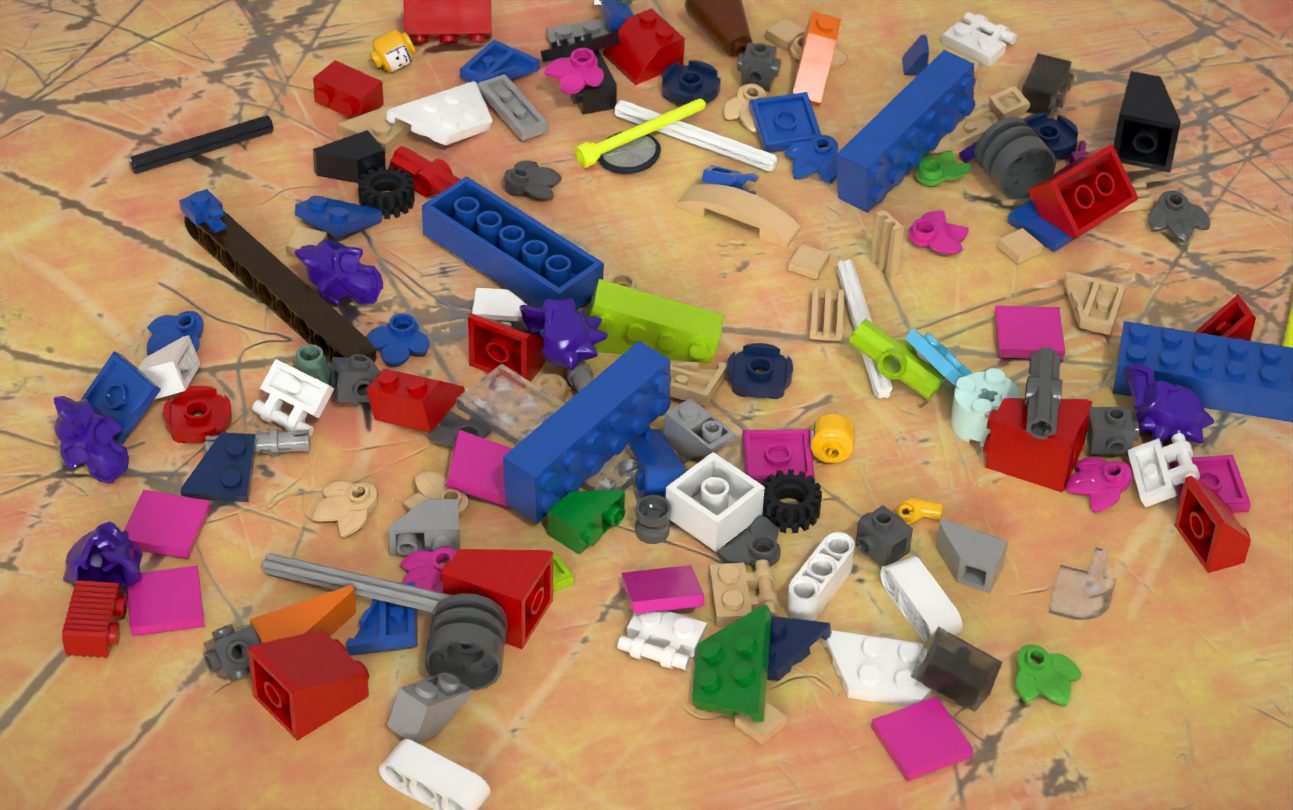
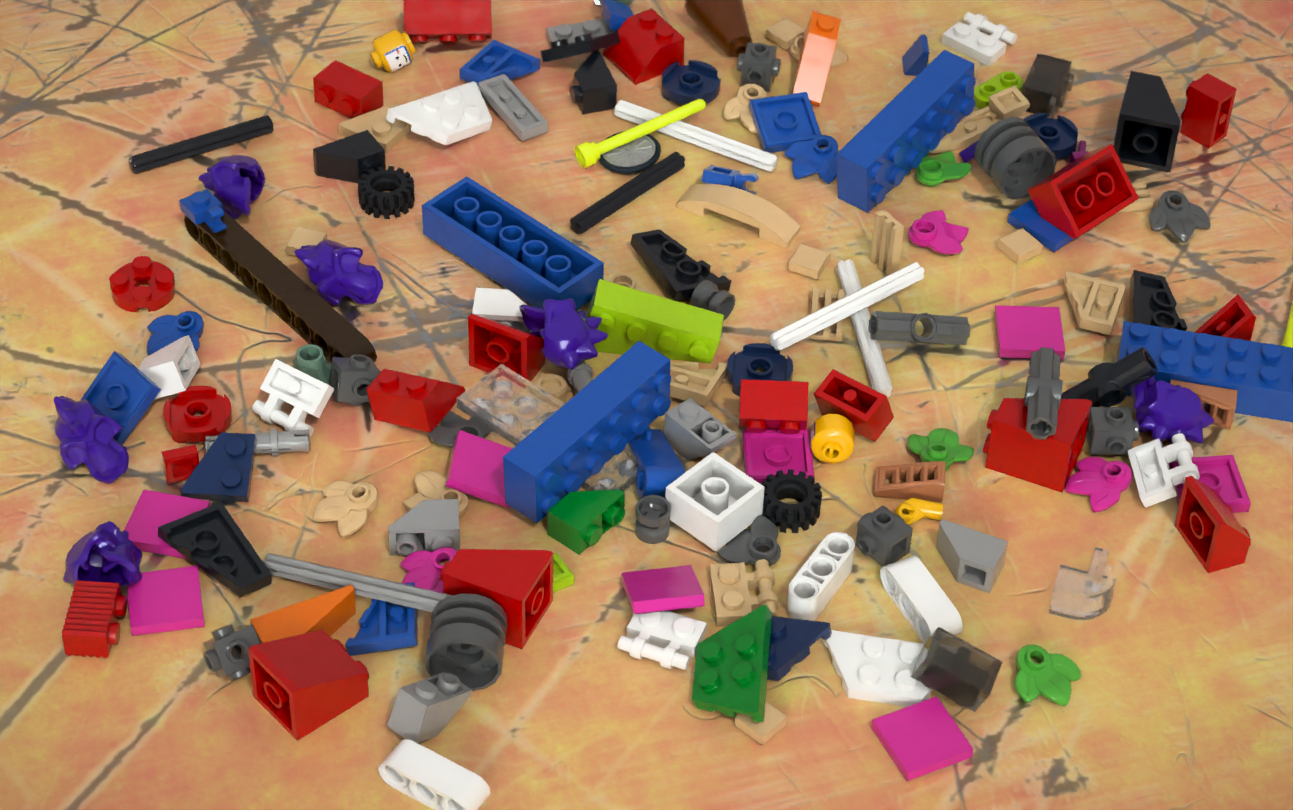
(127, 283): none -> red plate
(180, 463): none -> red tile
(219, 548): none -> black wing
(235, 183): none -> dark purple head
(337, 216): blue wing -> none
(399, 339): blue plate -> none
(428, 176): red piece -> none
(530, 179): dark grey plate -> none
(576, 71): dark pink plate -> none
(627, 193): none -> black axle
(672, 266): none -> black wing
(711, 298): none -> dark grey wheel
(773, 405): none -> red slope
(846, 306): none -> white axle
(860, 404): none -> red brick
(883, 349): lime piece -> none
(901, 327): none -> dark grey piece
(927, 478): none -> nougat slope
(938, 356): medium azure plate -> none
(940, 446): none -> bright green plate
(974, 400): light aqua brick -> none
(994, 85): none -> lime plate
(1110, 381): none -> black piece
(1153, 302): none -> black wing
(1207, 110): none -> red brick
(1220, 401): none -> nougat slope

